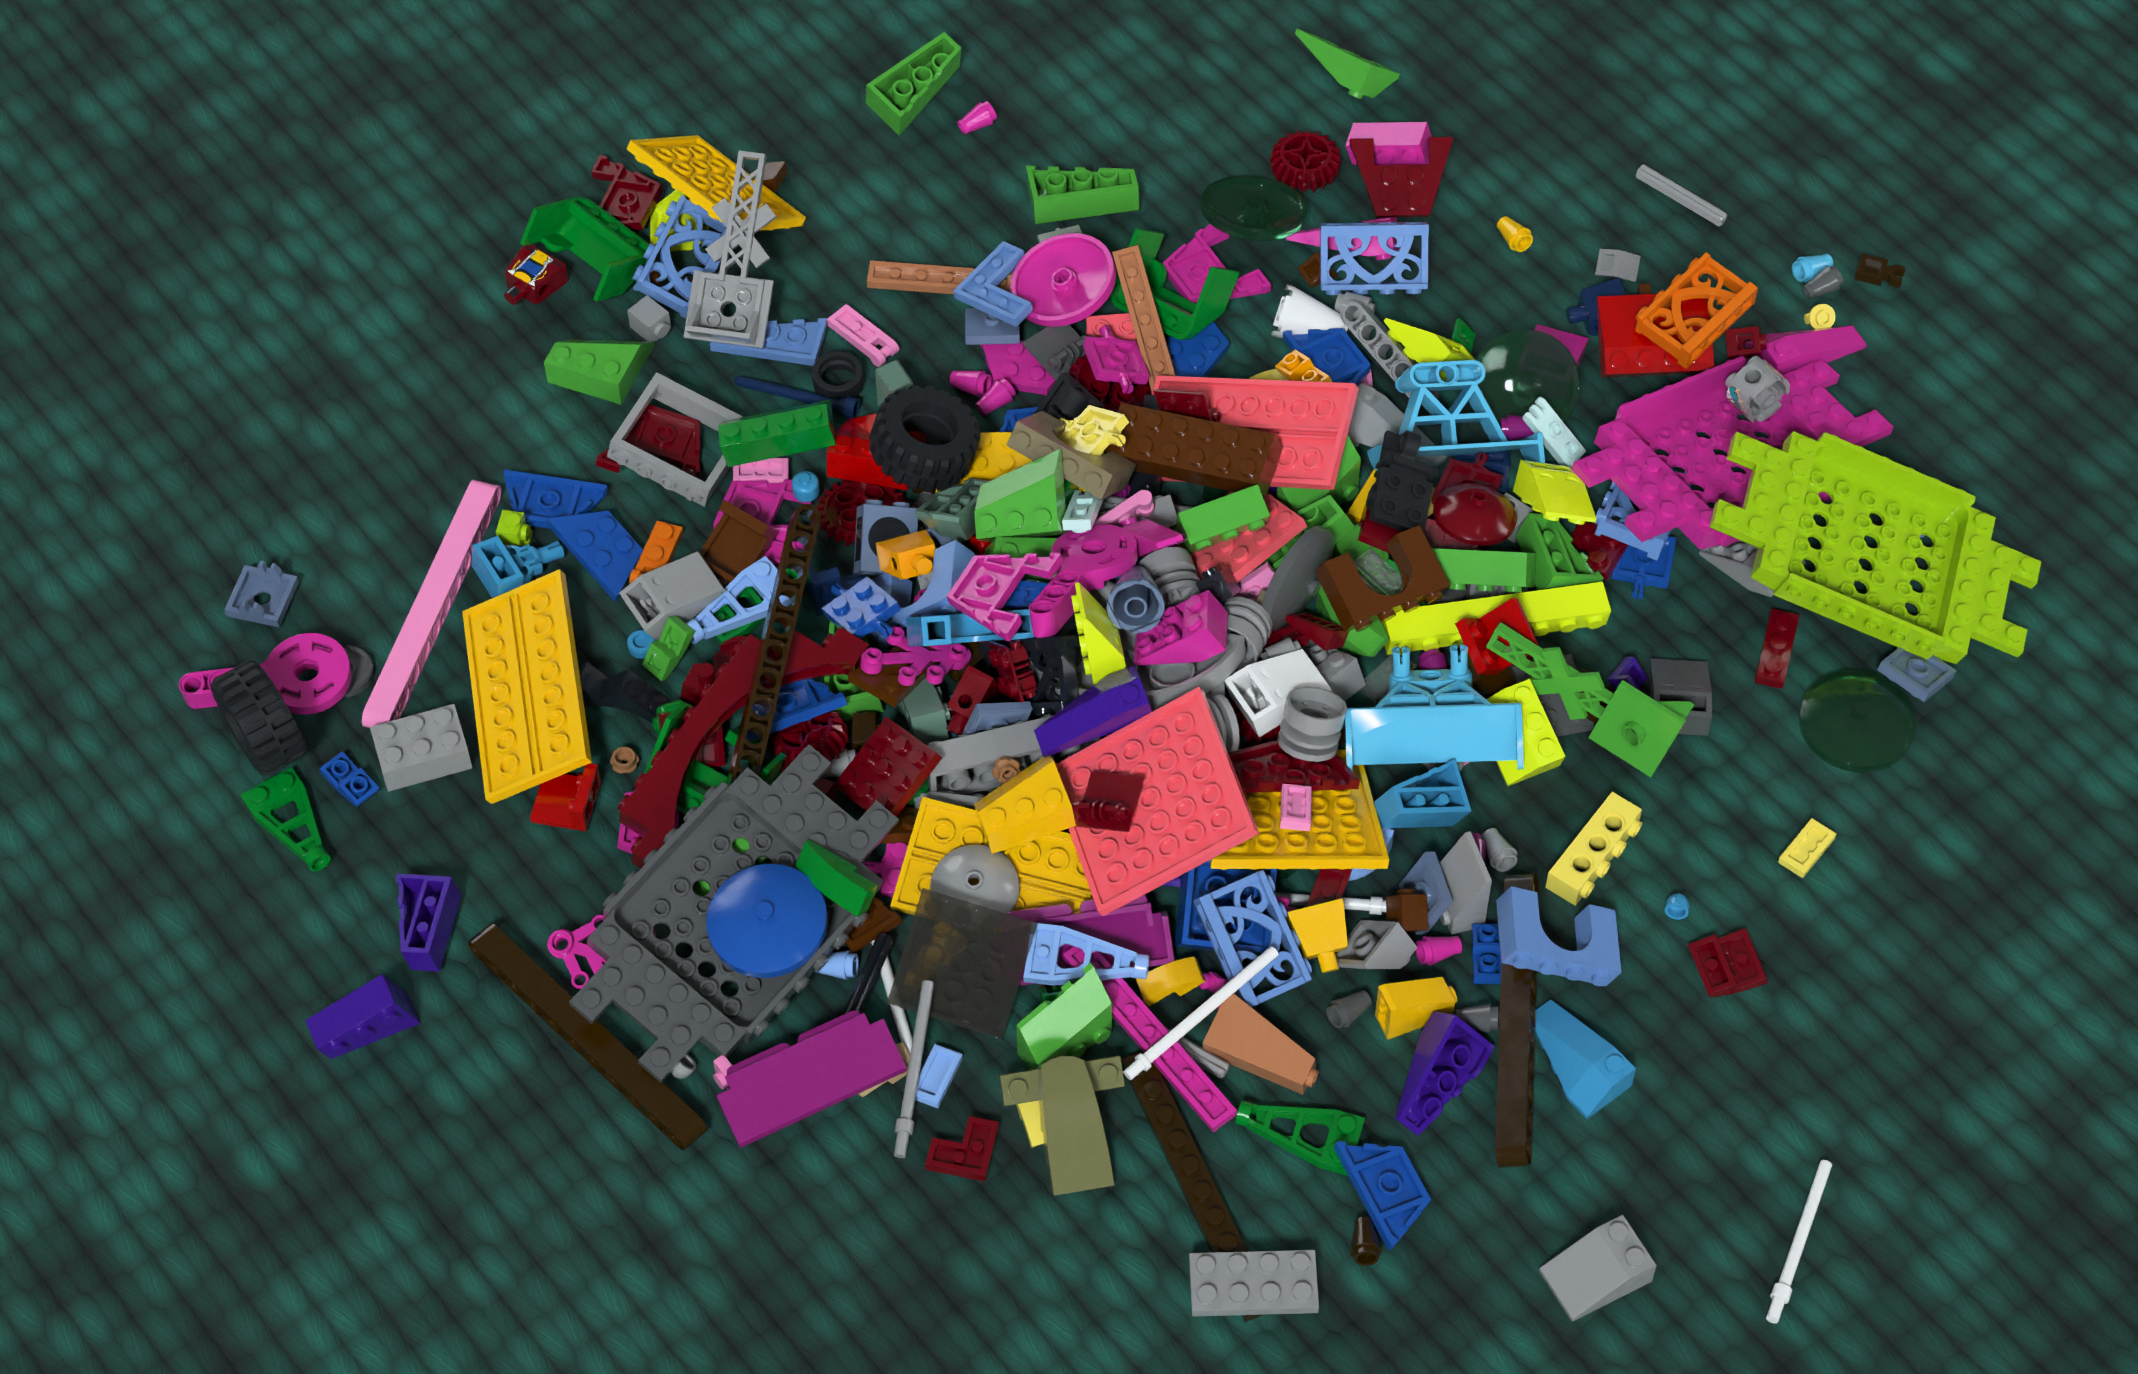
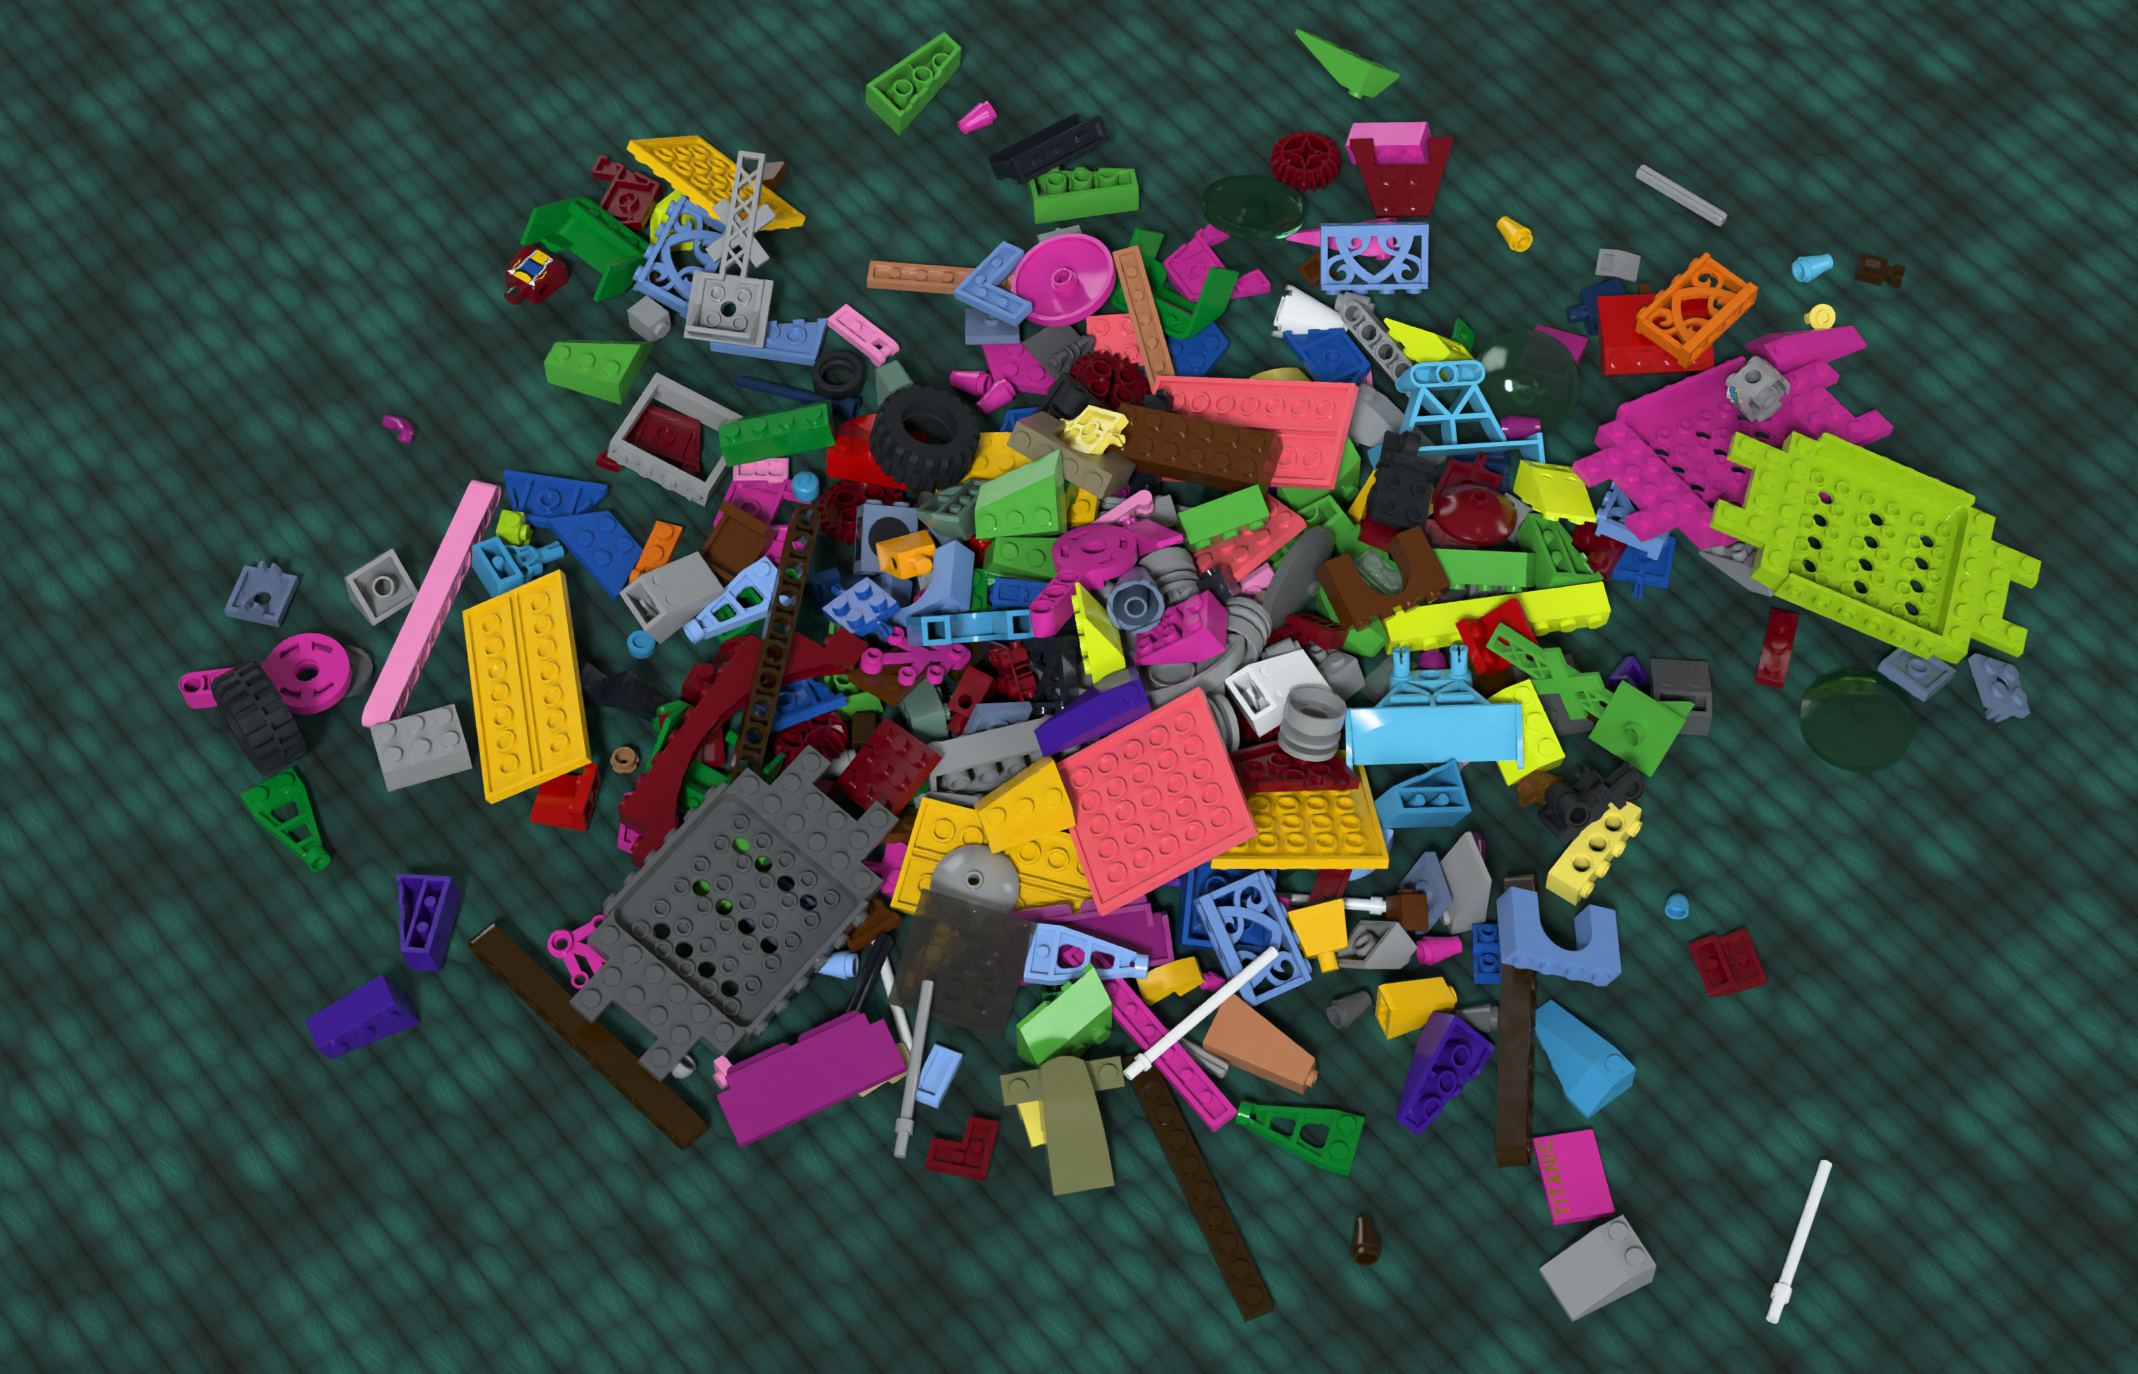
(348, 779): blue slope -> none
(380, 587): none -> light grey slope
(402, 425): none -> magenta arm
(669, 649): bright green slope -> none
(767, 920): blue dish -> none
(836, 878): green slope -> none
(989, 584): dark pink wing -> none
(1003, 764): medium nougat plate -> none
(1049, 148): none -> black fence
(1081, 512): light aqua hinge -> none
(1108, 801): dark red hinge -> none
(1115, 360): dark pink plate -> none
(1186, 403): dark red hinge -> none
(1253, 1283): light grey plate -> none
(1295, 807): bright pink plate -> none
(1299, 367): light orange slope -> none
(1385, 1186): blue wing -> none
(1500, 852): light grey cone -> none
(1534, 786): none -> clear orange bracket
(1556, 435): light aqua hinge -> none
(1573, 1177): none -> dark pink tile
(1585, 802): none -> black plate
(1737, 337): dark red brick -> none
(1807, 848): light yellow plate -> none
(1823, 282): dark grey cone -> none
(1998, 699): none -> sand blue piece

